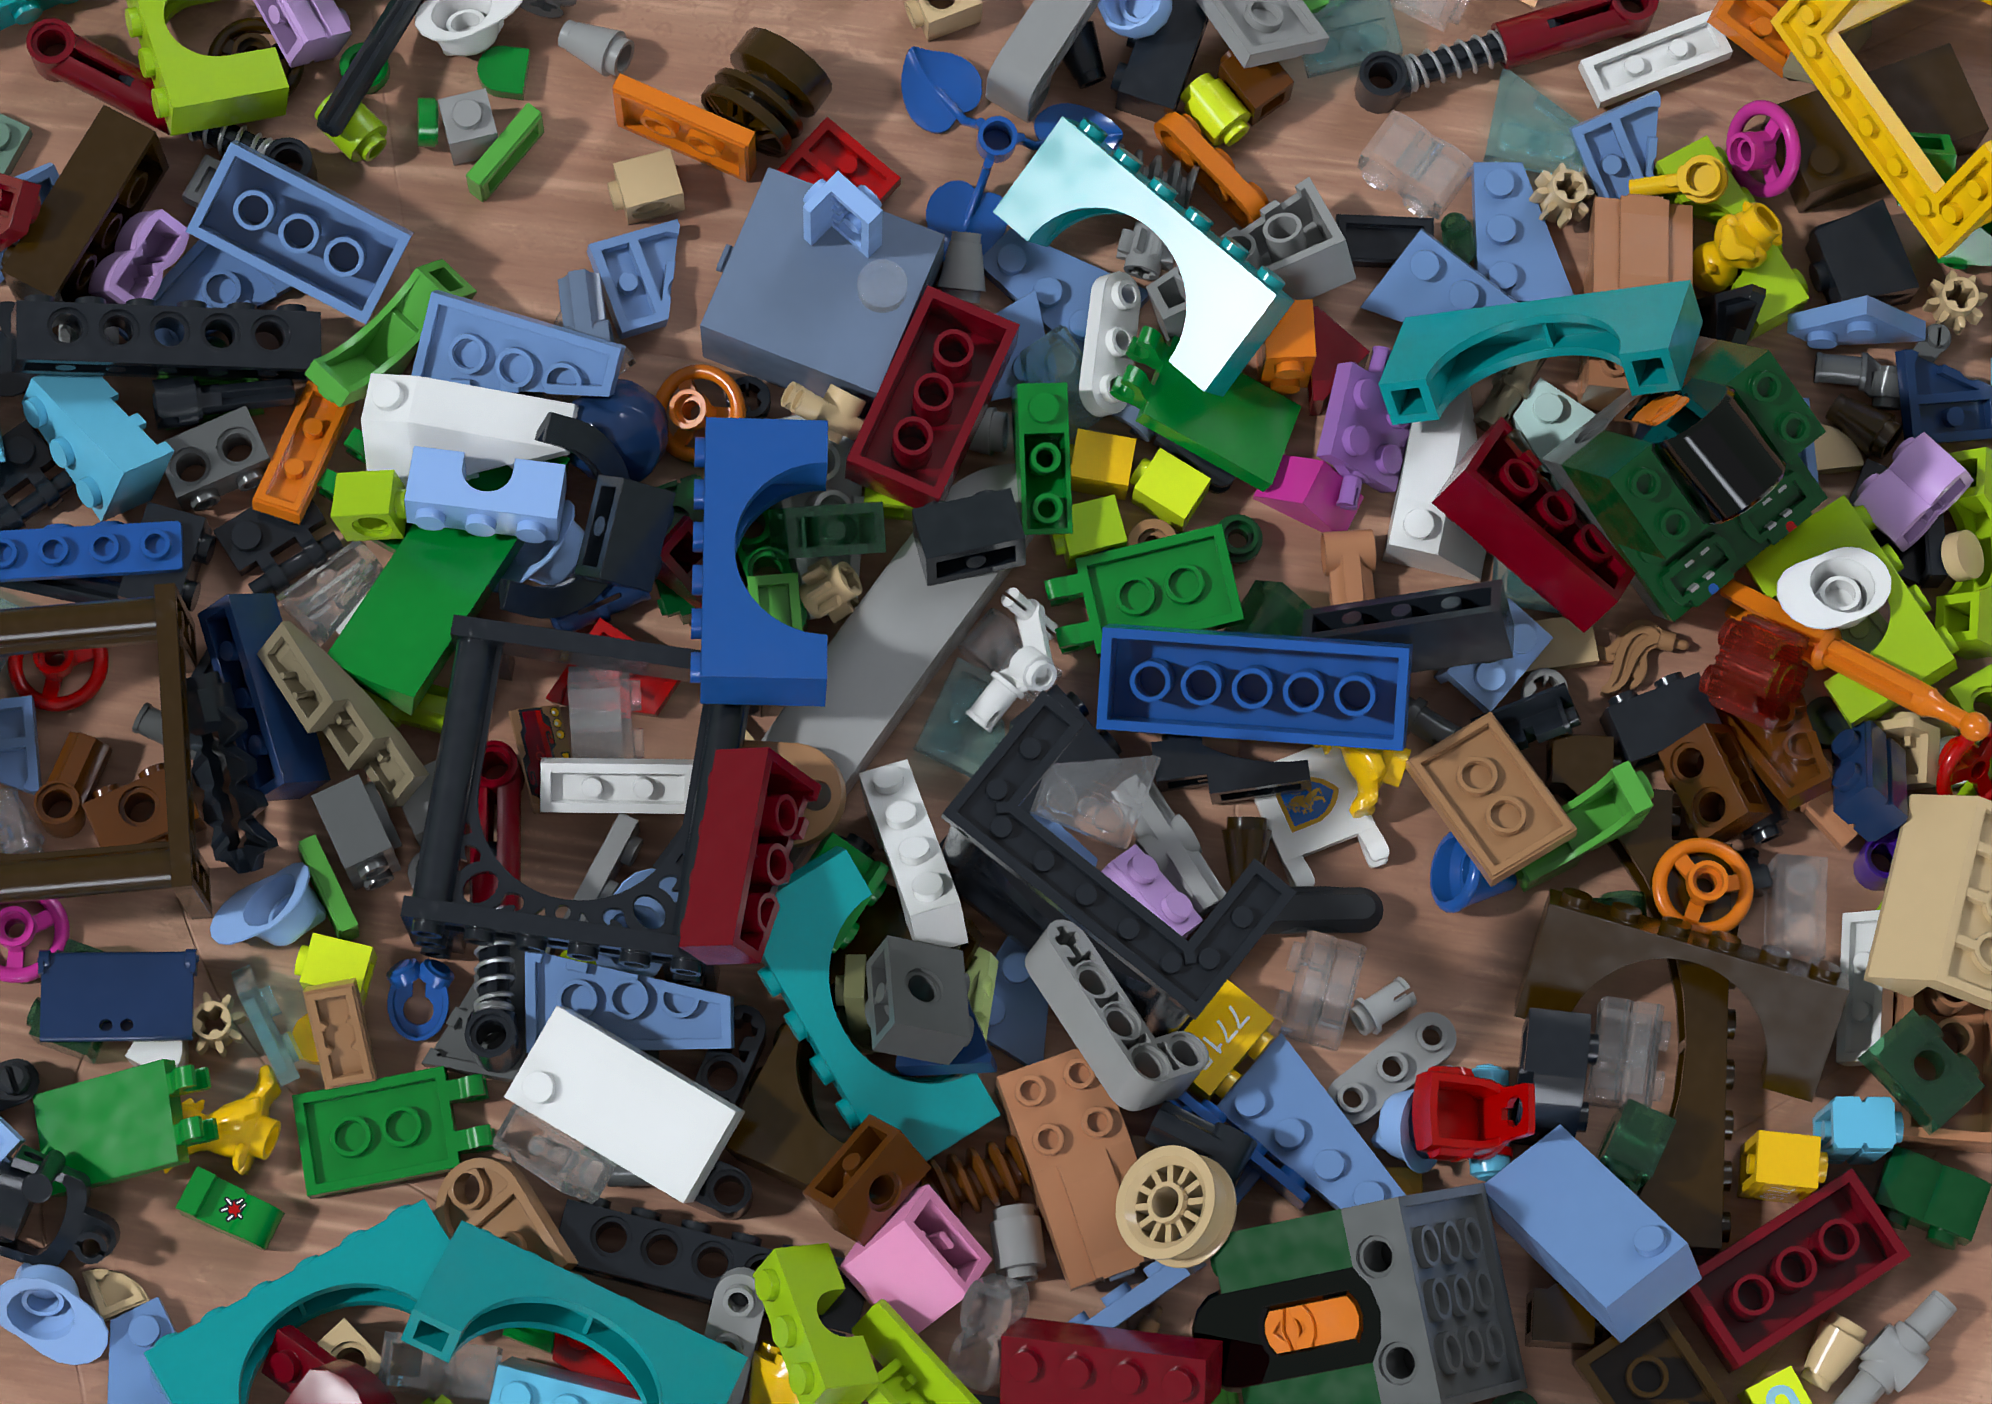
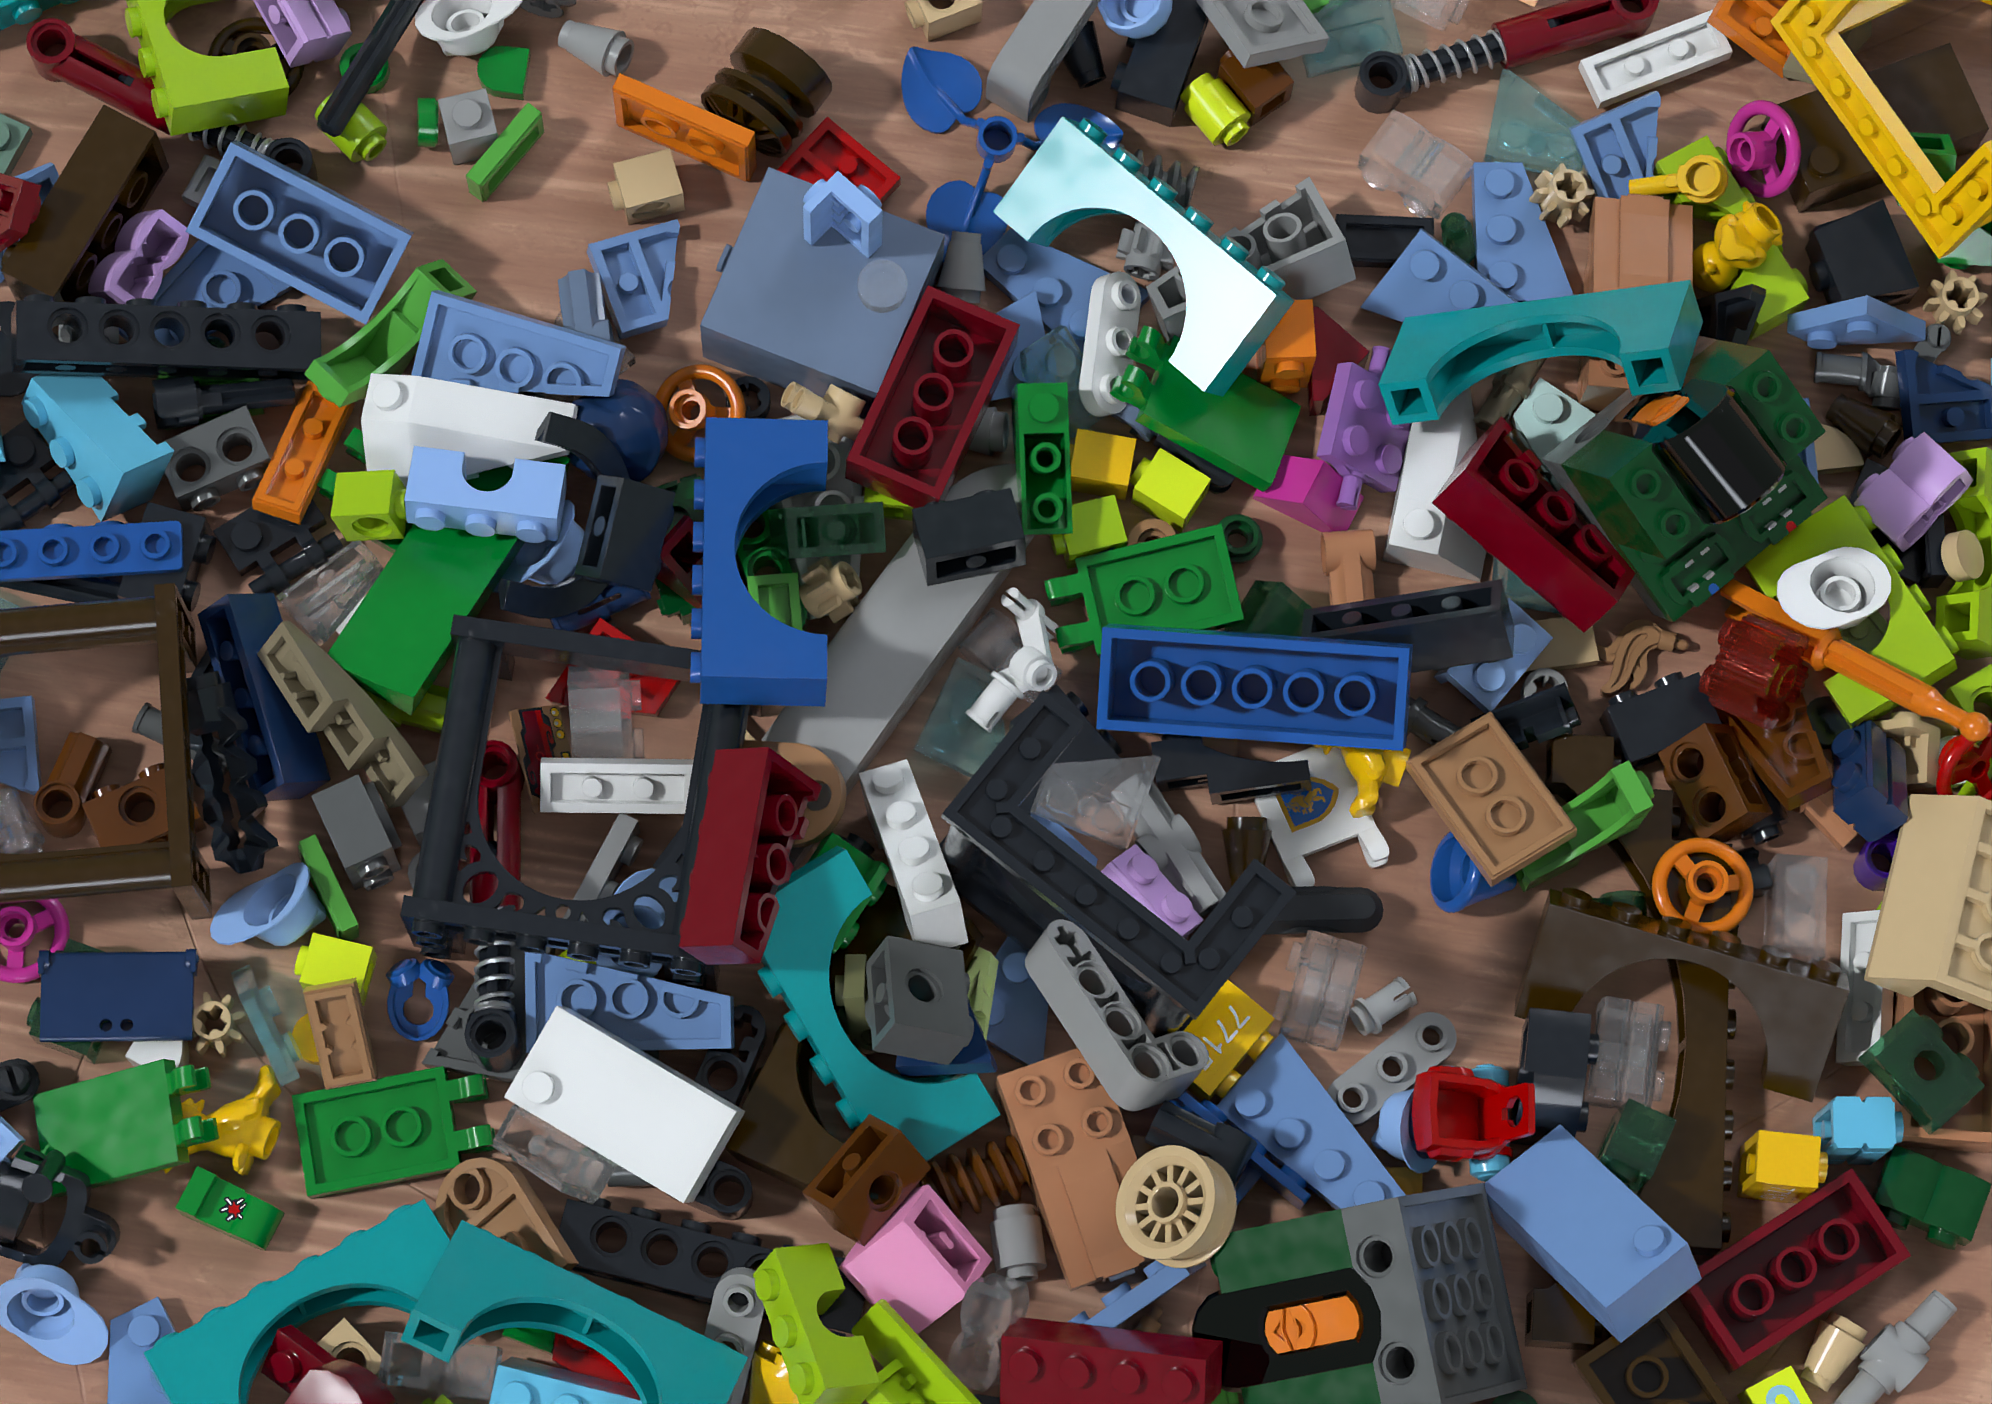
(50, 699): red piece -> none
(113, 1292): tan tile -> none
(1217, 172): orange plate -> none

